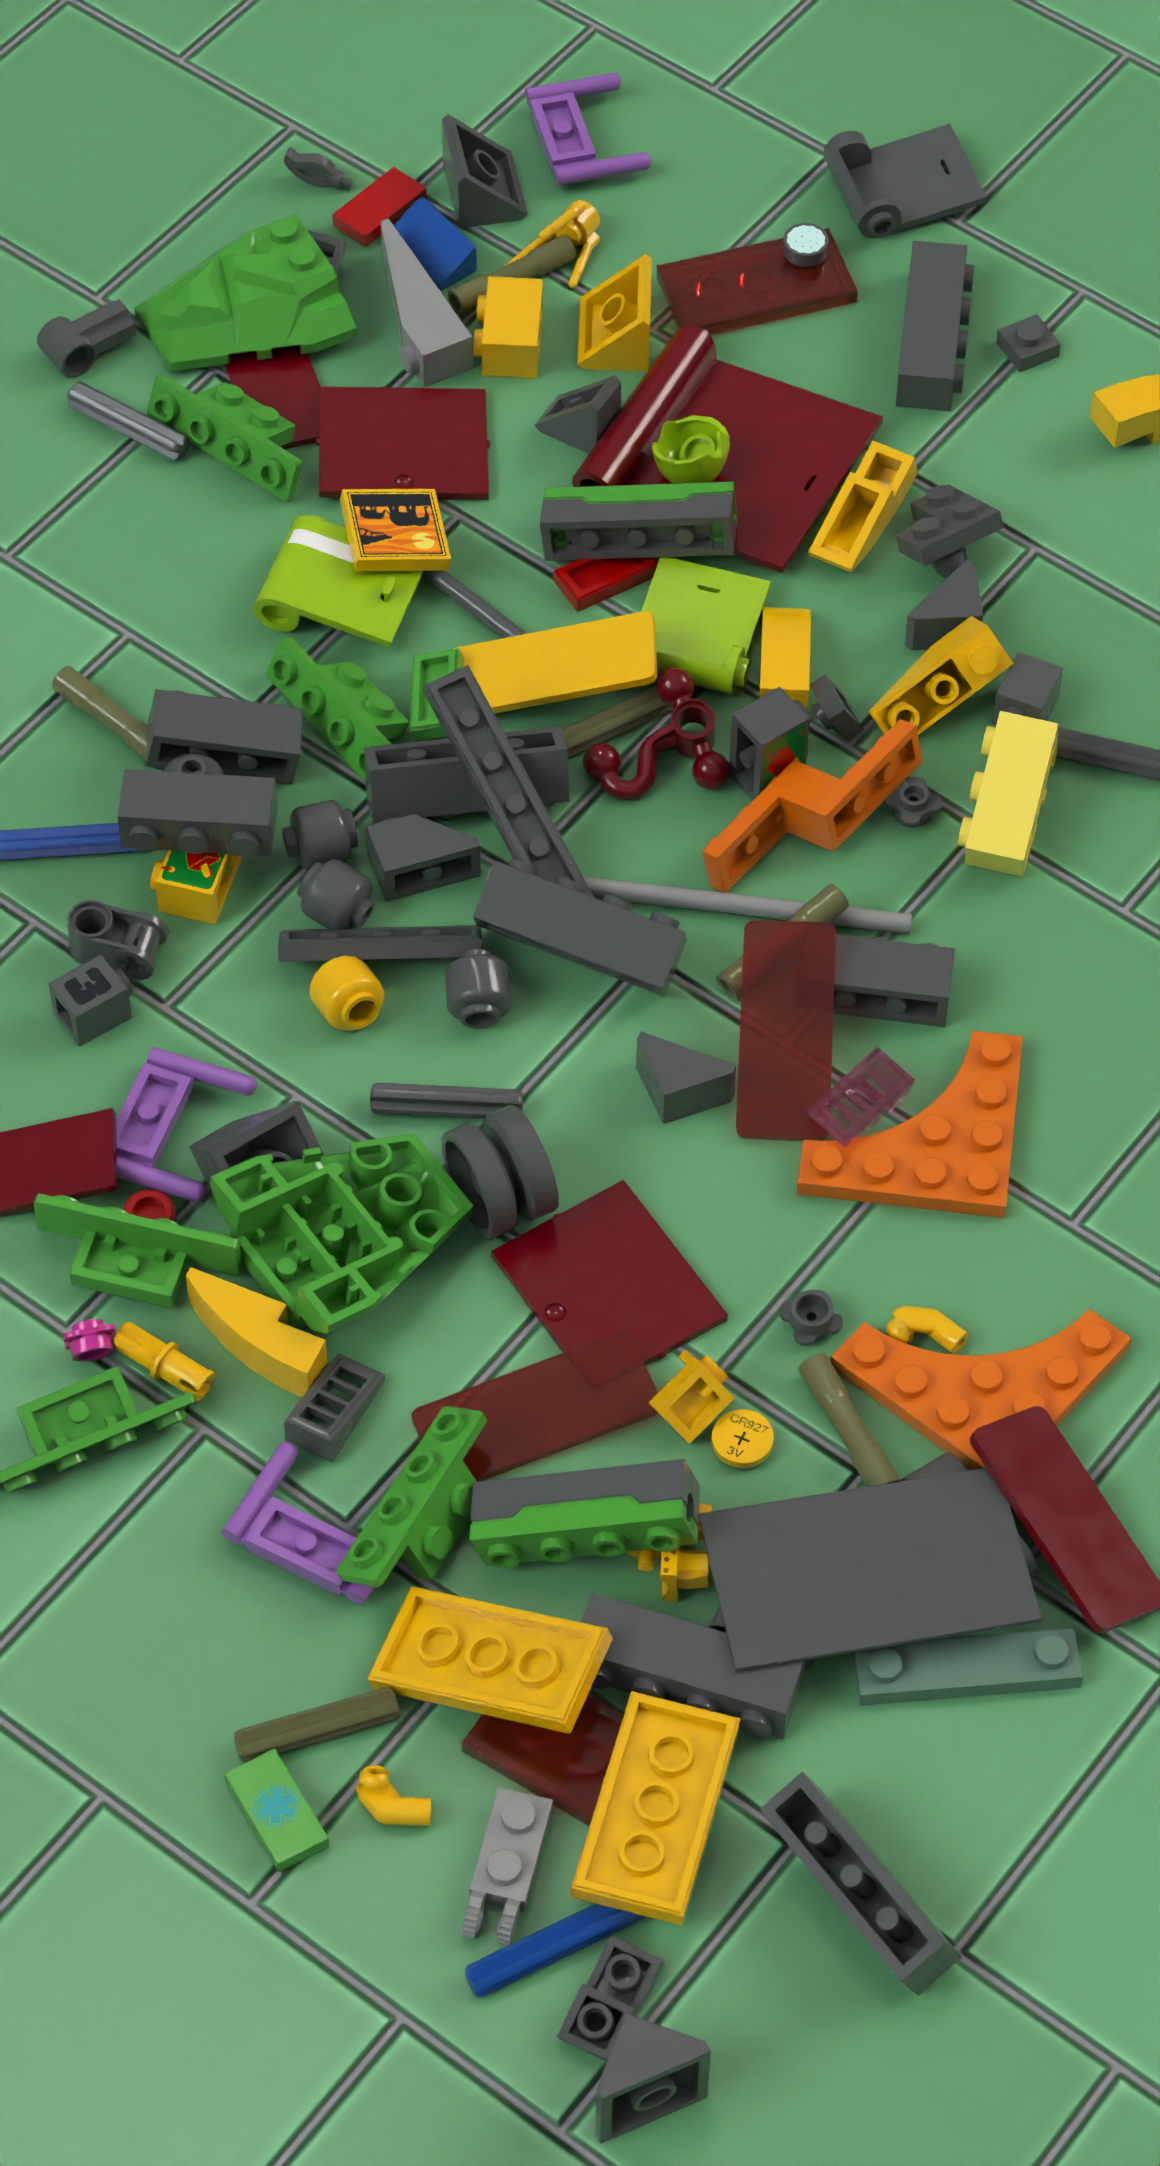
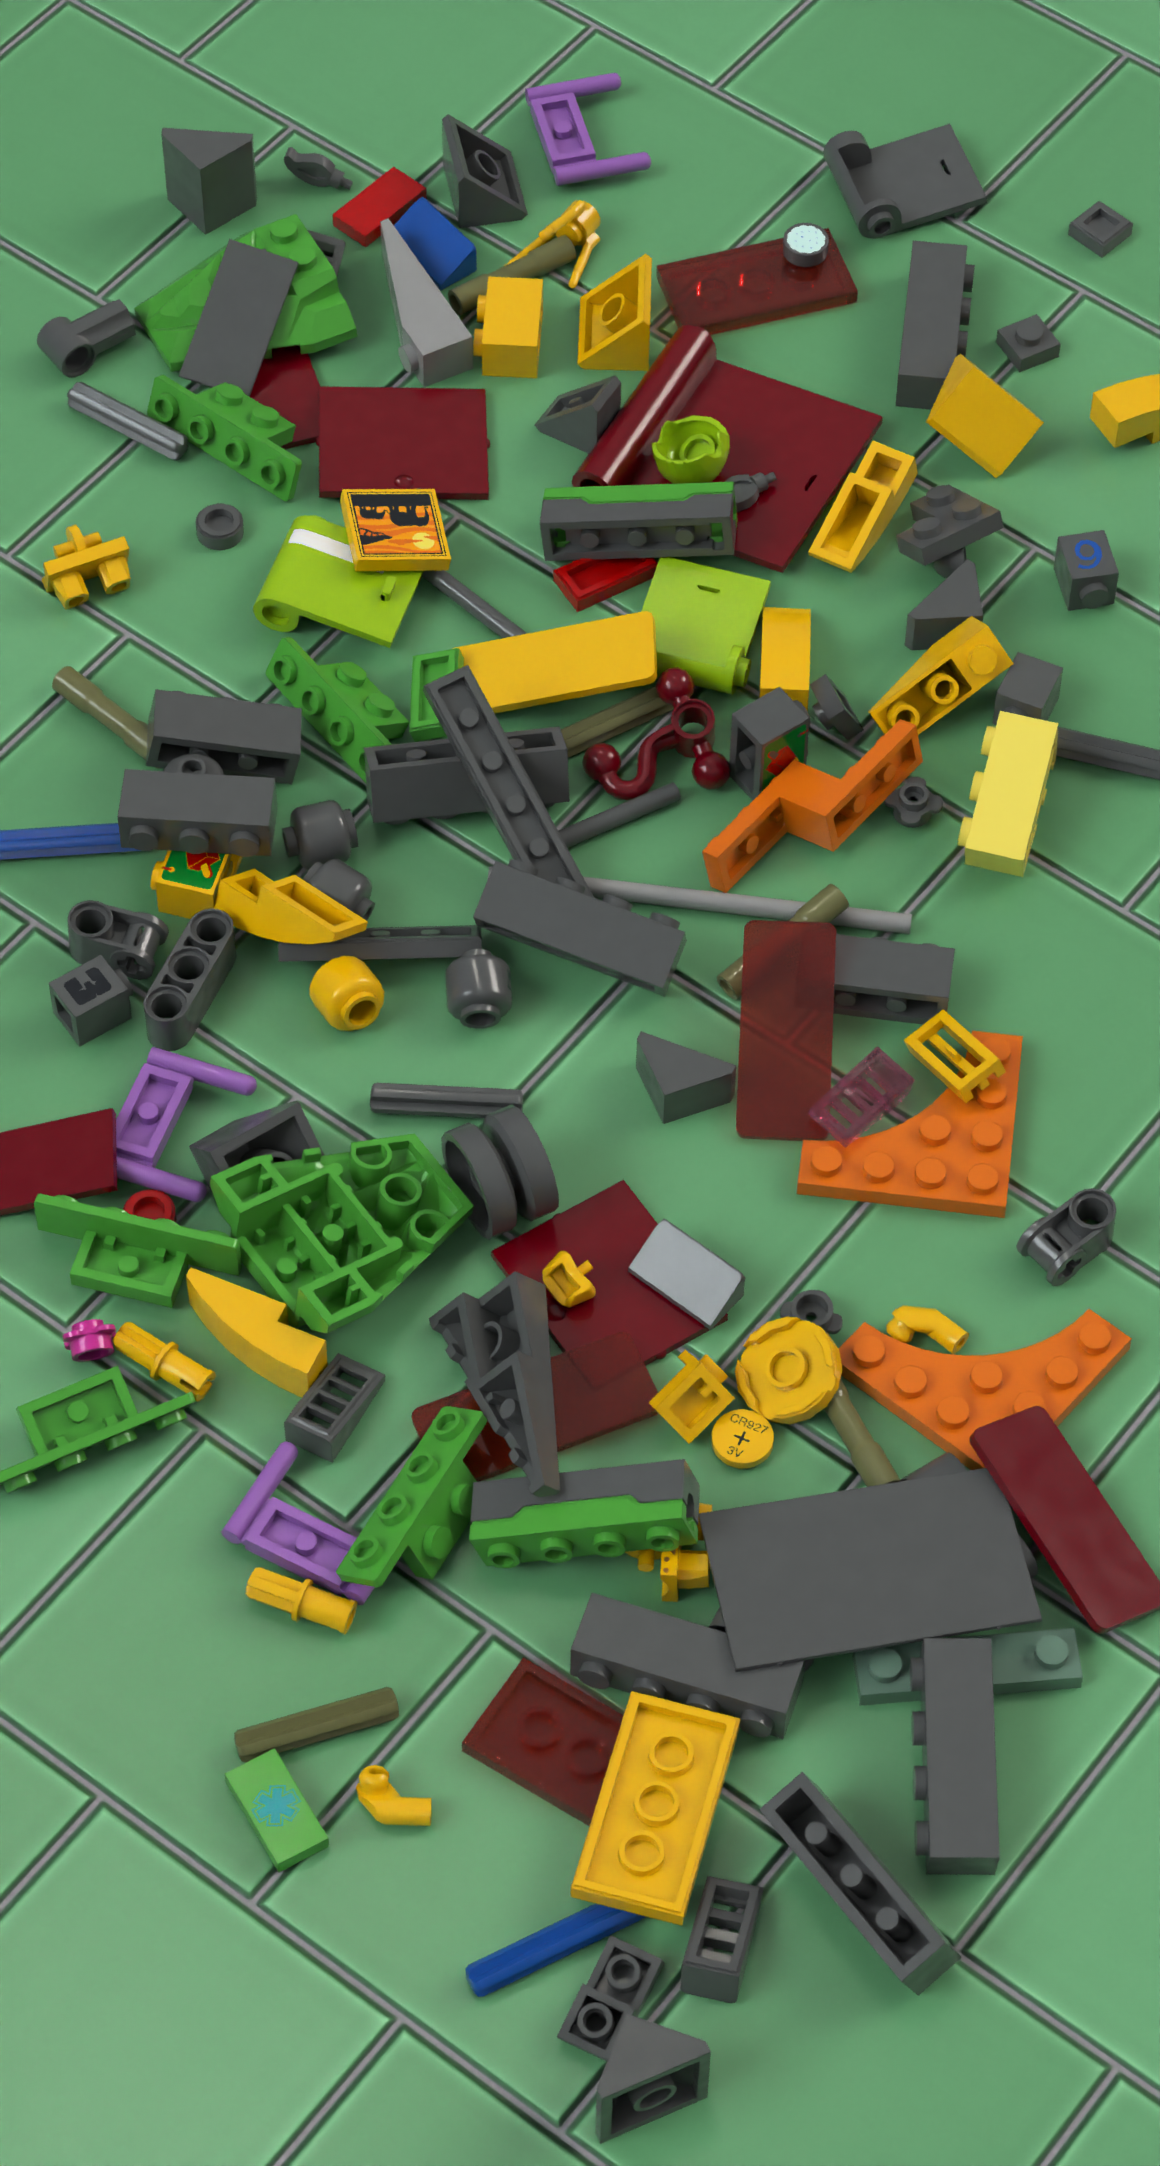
(84, 559): none -> yellow hips
(188, 1000): none -> dark grey beam
(209, 175): none -> dark grey slope
(219, 526): none -> dark grey tile
(239, 317): none -> dark grey piece
(285, 909): none -> yellow slope
(301, 1599): none -> yellow axle
(419, 855): dark grey slope -> none
(490, 1659): yellow tile -> none
(508, 1370): none -> dark grey wedge
(508, 1860): light grey hinge -> none
(567, 1281): none -> yellow piece
(620, 814): none -> dark grey bar
(688, 1274): none -> slope
(712, 1972): none -> dark grey slope
(748, 488): none -> dark grey piece
(788, 1370): none -> yellow tile
(957, 1756): none -> dark grey brick
(973, 1076): none -> yellow tile
(982, 417): none -> yellow slope
(1064, 1242): none -> dark grey piece
(1086, 570): none -> dark grey brick
(1100, 229): none -> dark grey tile

